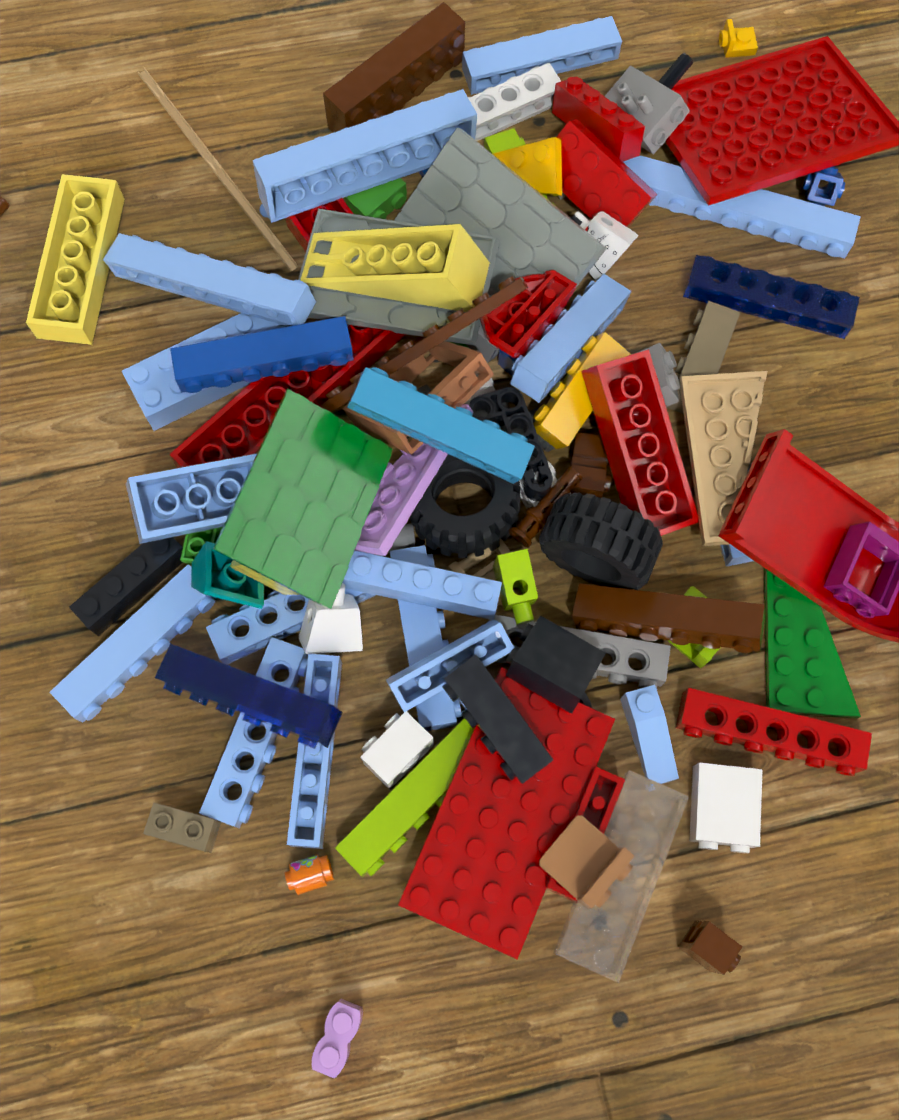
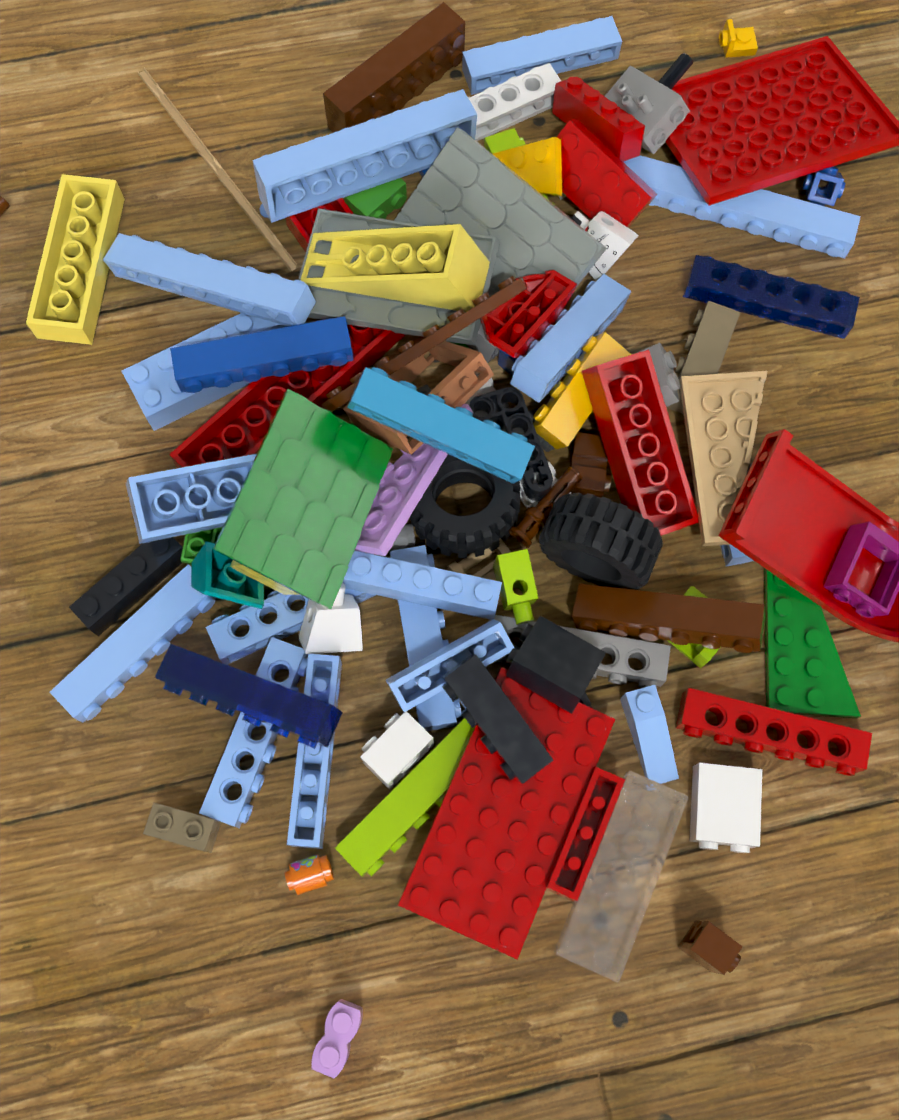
(586, 862): medium nougat bracket -> none

